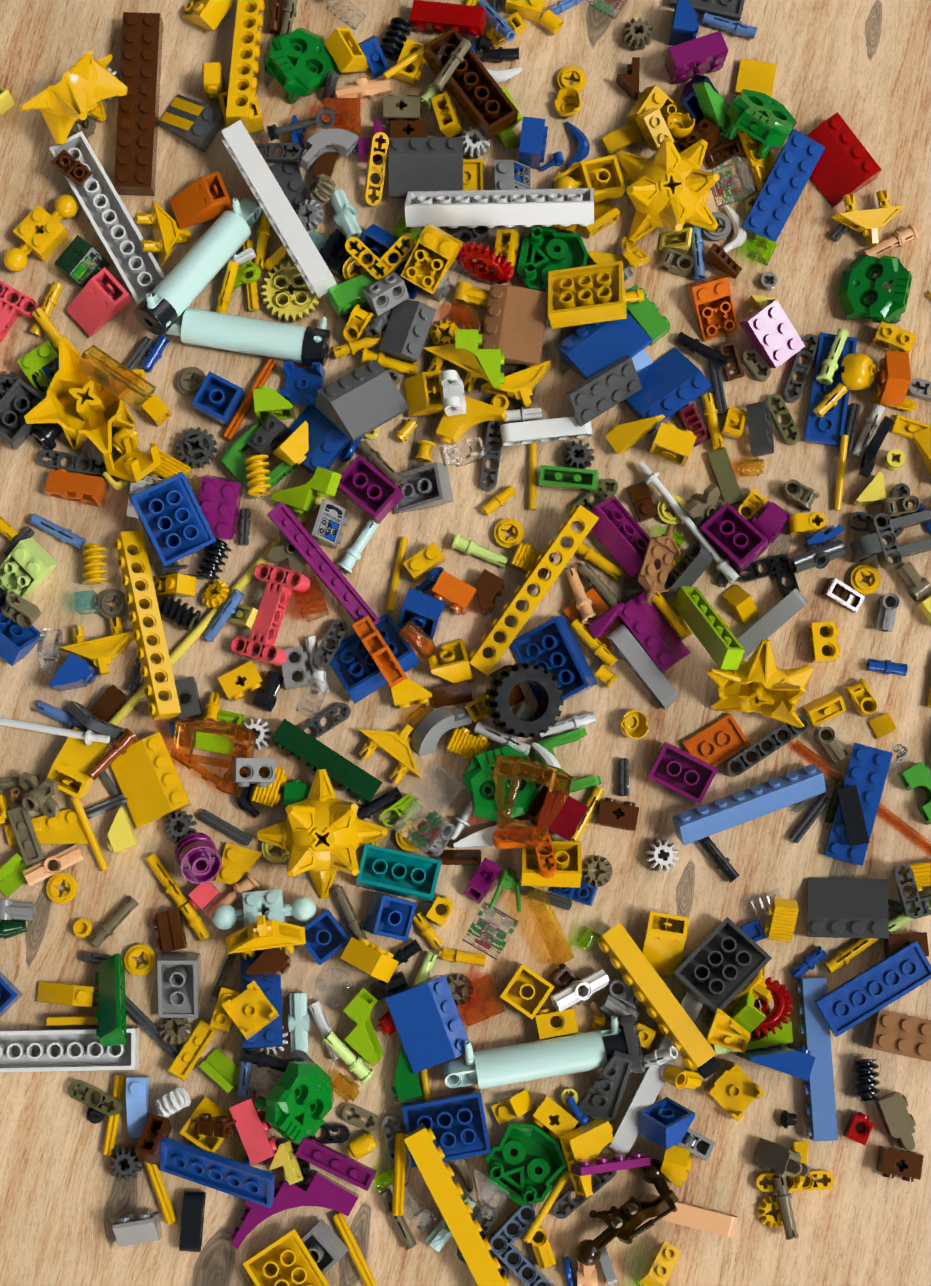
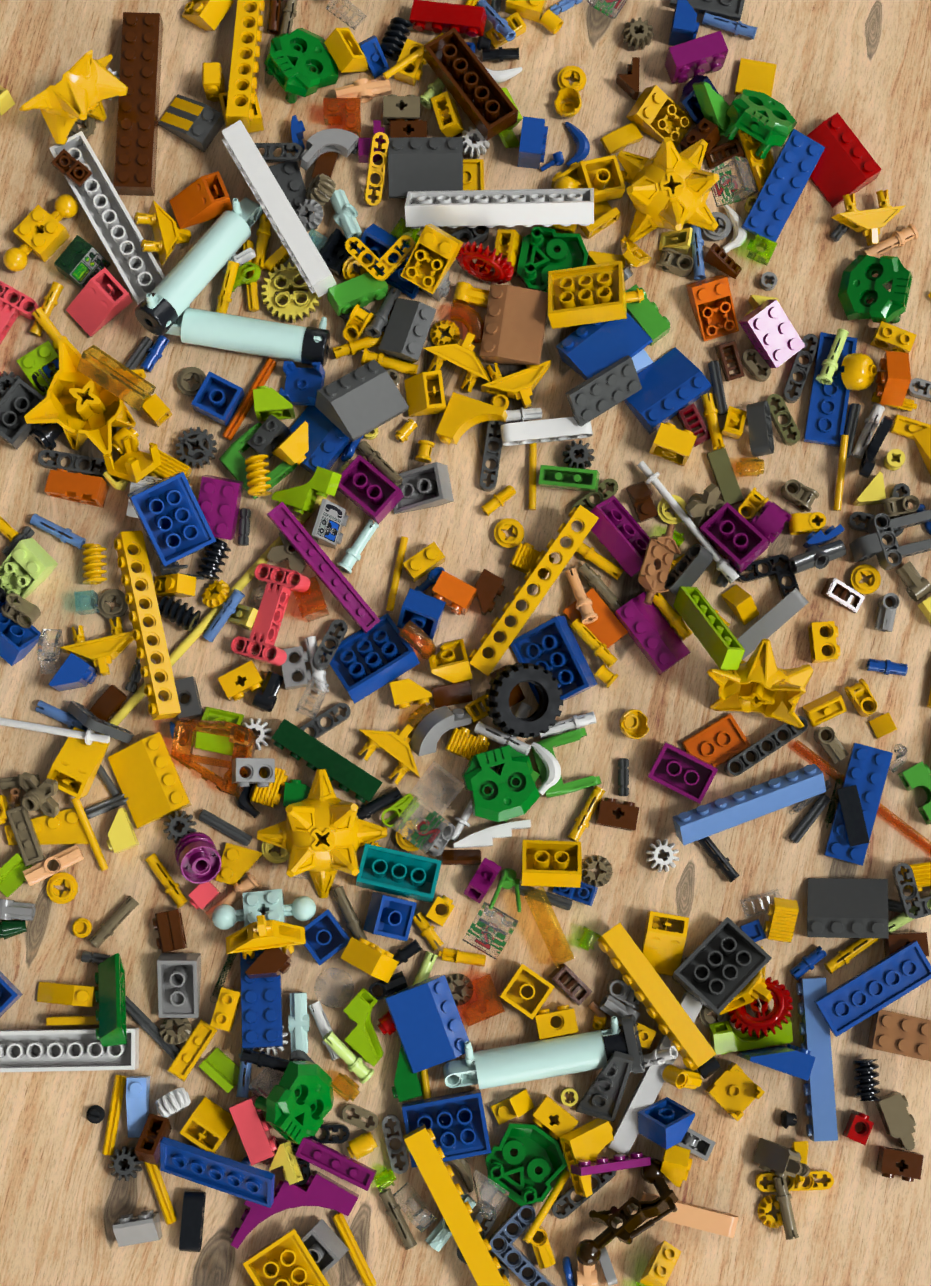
(86, 1098): olive beam -> none
(118, 748): dark orange pin -> none
(131, 963): yellow gear -> none
(195, 921): yellow pin -> none
(212, 707): yellow axle -> none
(220, 1124): reddish brown hinge -> none
(250, 1010): yellow panel -> none
(274, 132): dark grey piece -> none
(330, 85): dark grey axle -> none
(379, 651): orange slope -> none
(386, 293): light grey brick -> none
(399, 1175): yellow axle -> none
(453, 393): white piece -> none
(455, 59): dark tan pin -> none
(463, 453): clear brick -> none
(470, 547): yellowish green pin -> none
(489, 358): lime arch -> none
(511, 175): light grey slope -> none
(523, 768): clear orange windscreen -> none
(540, 859): orange beam -> none
(566, 820): dark red brick -> none
(569, 995): white piece -> none
(582, 1118): blue bar -> none
(602, 623): magenta slope -> none
(625, 435): yellow slope -> none
(643, 666): light grey beam -> none
(653, 128): yellow brick -> none
(680, 124): yellow hair -> none
(695, 345): black pin -> none
(727, 1033): yellow wing -> none
(746, 1014): lime panel -> none
(838, 392): yellow pin -> none

